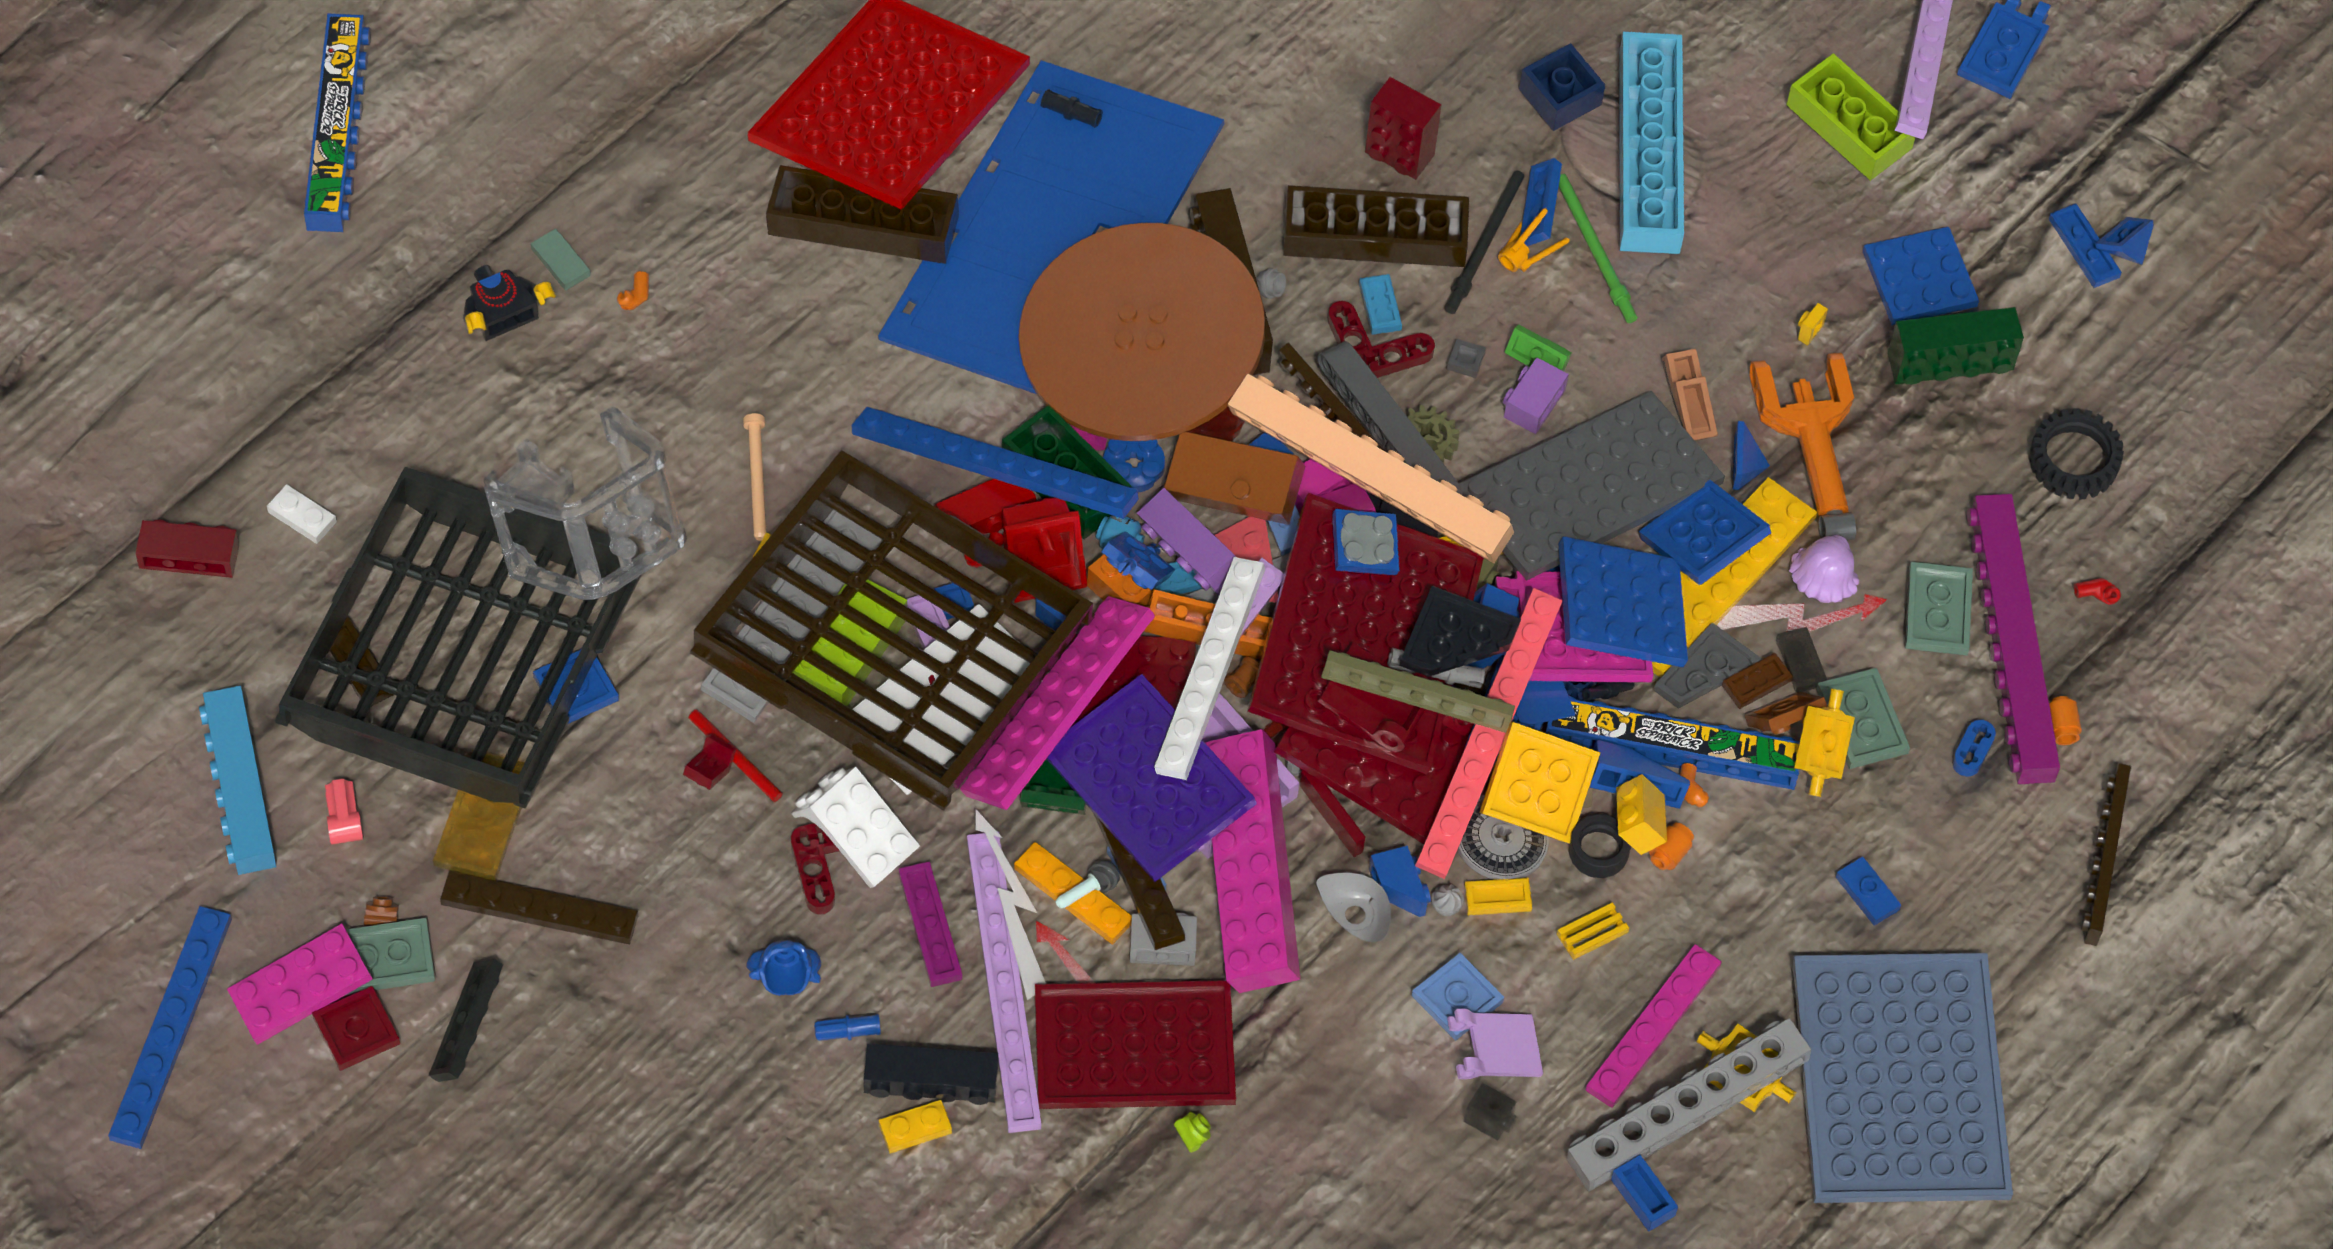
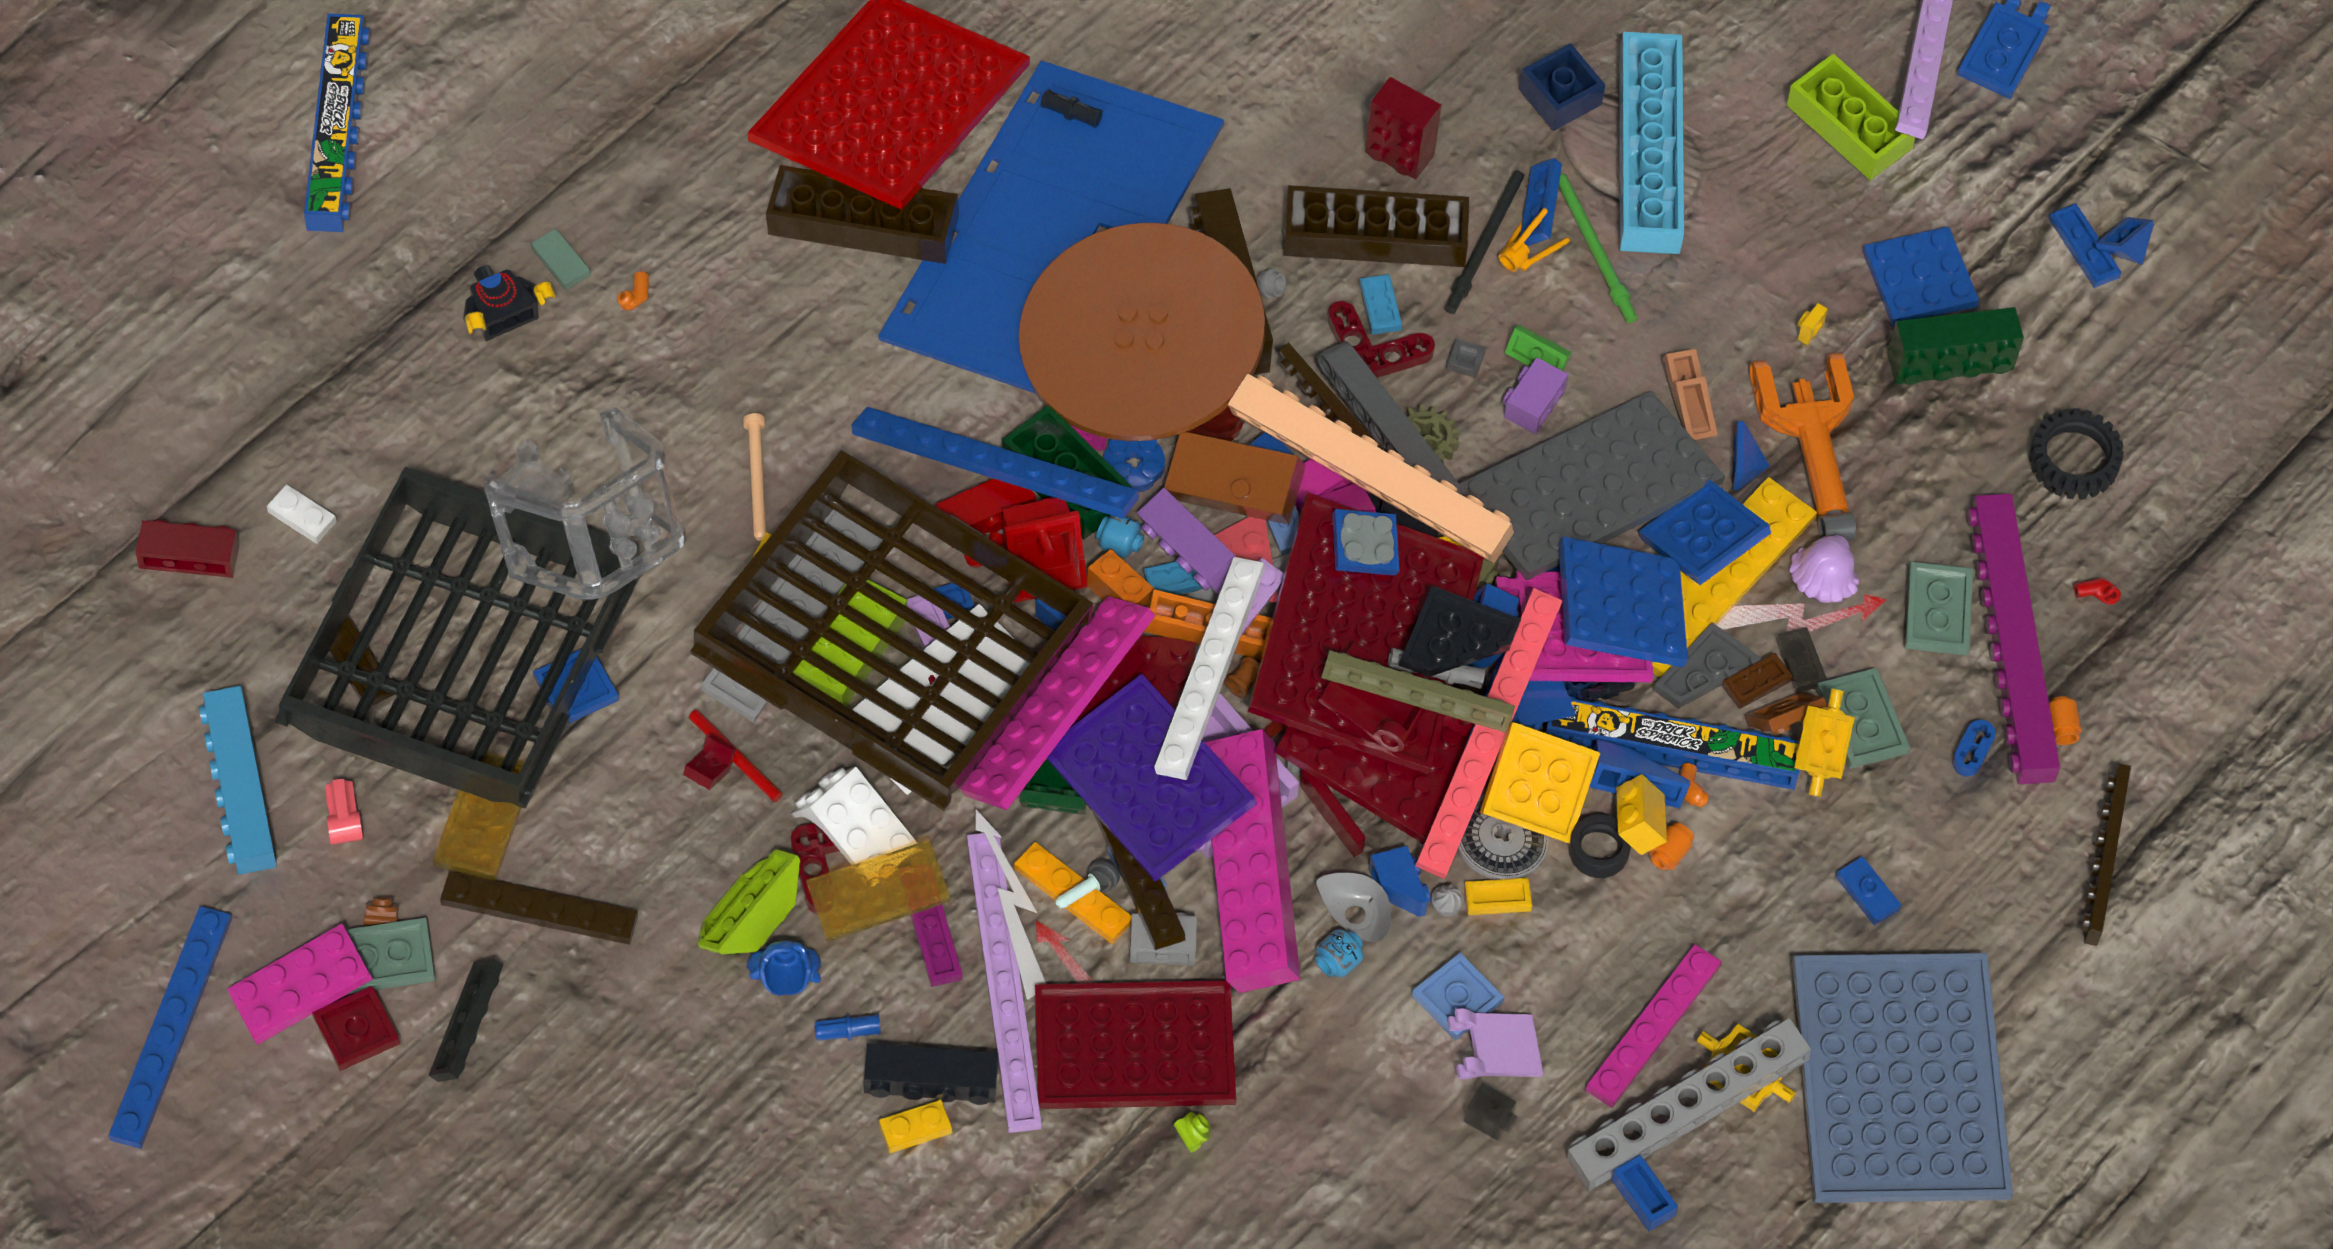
(752, 906): none -> lime wedge
(878, 891): none -> clear yellow plate
(1139, 560): blue plate -> none
(1339, 953): none -> dark azure head
(1608, 910): yellow tile -> none

